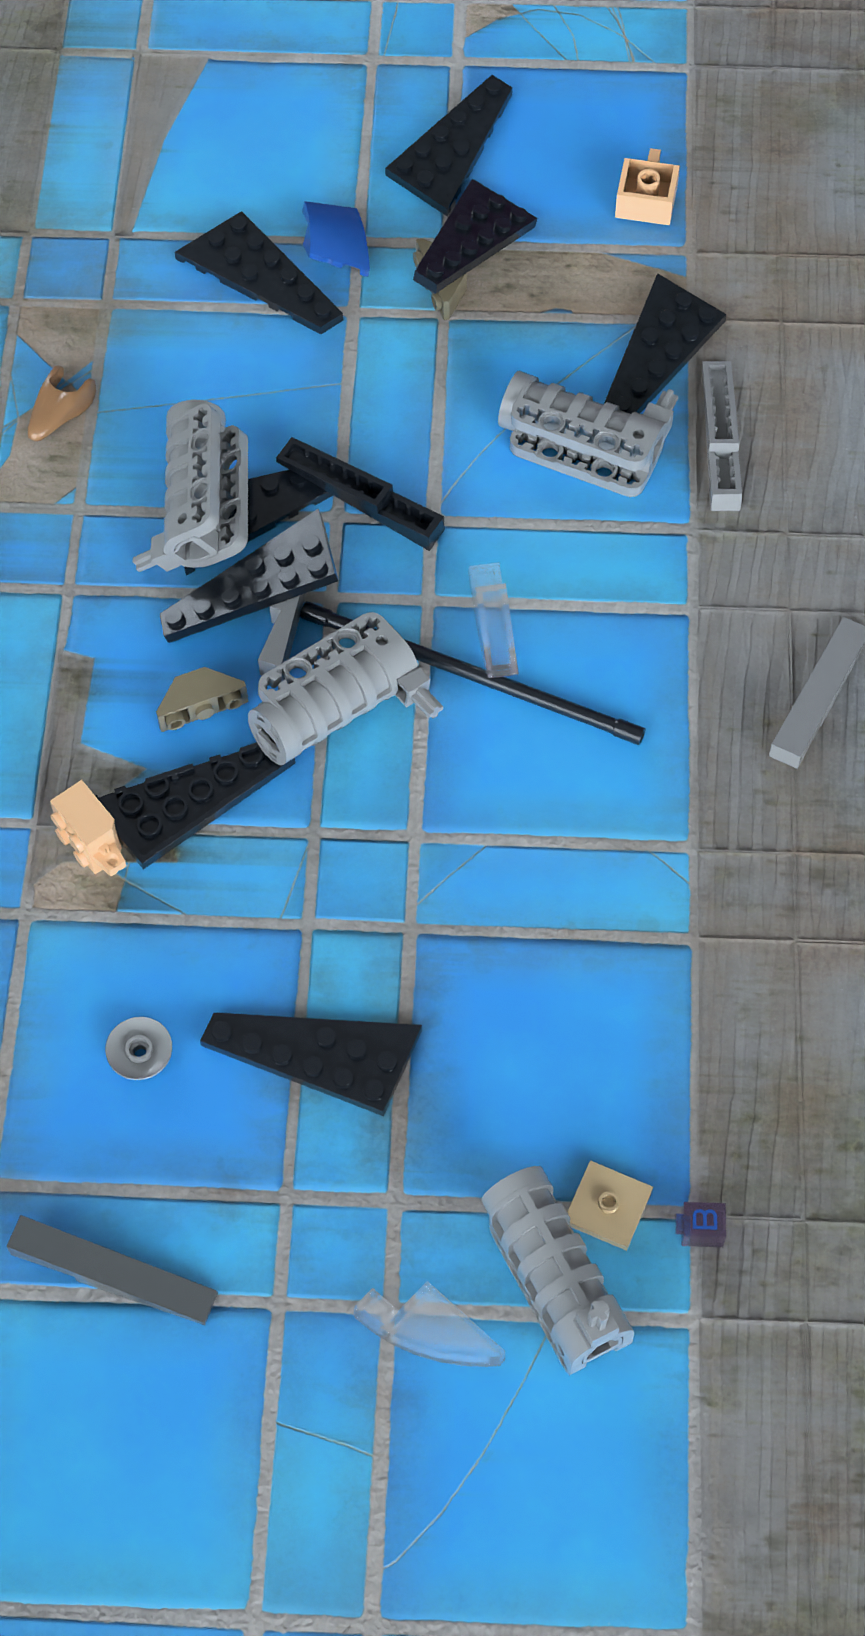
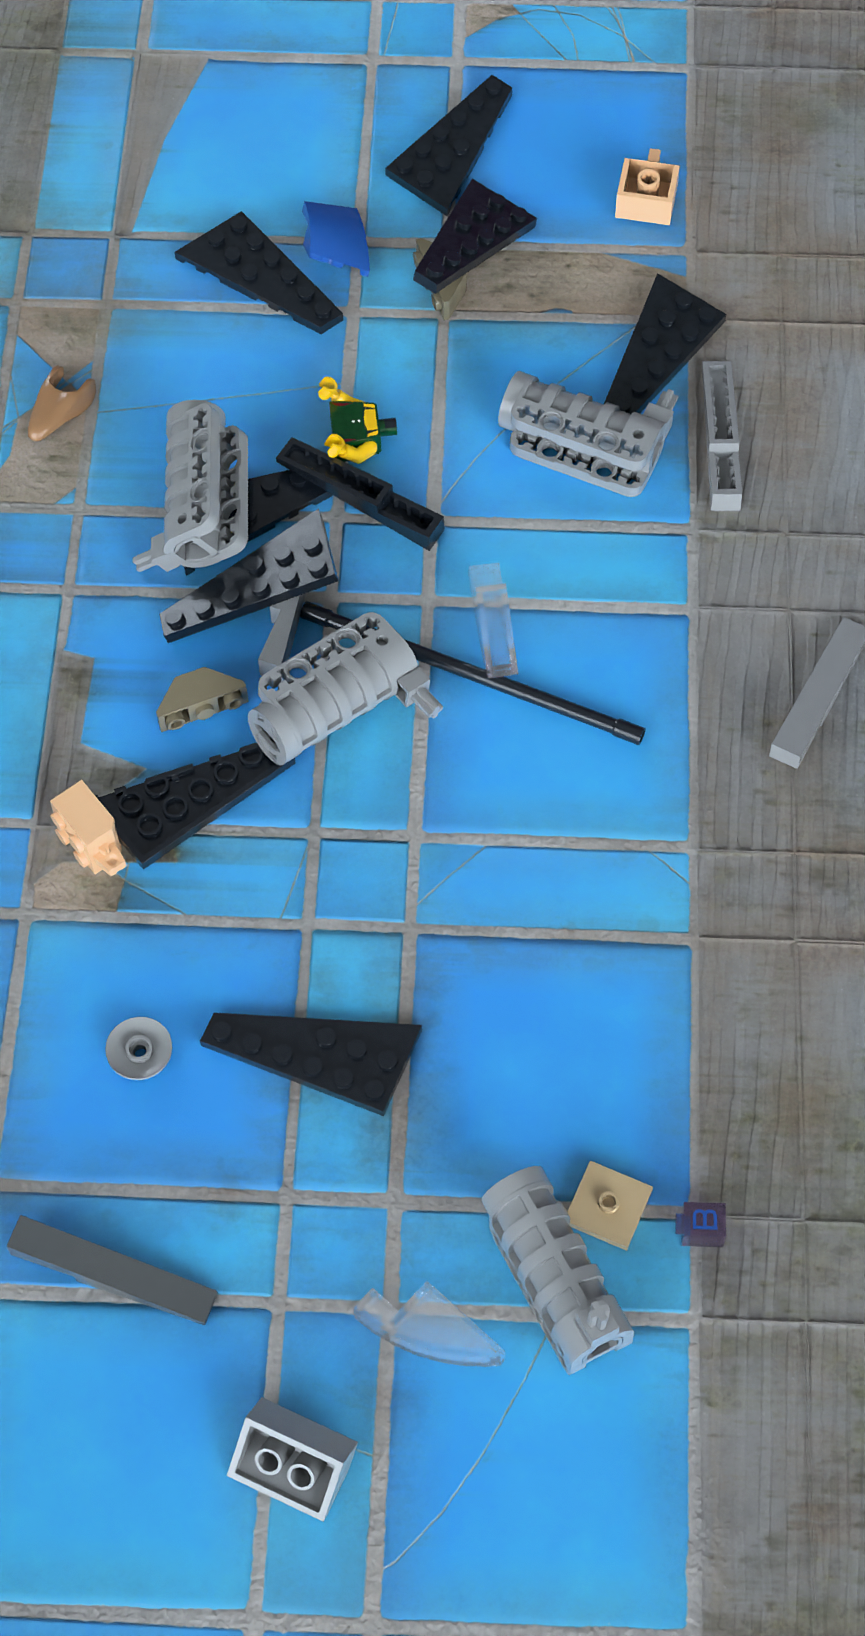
(291, 1458): none -> light grey slope
(354, 425): none -> torso

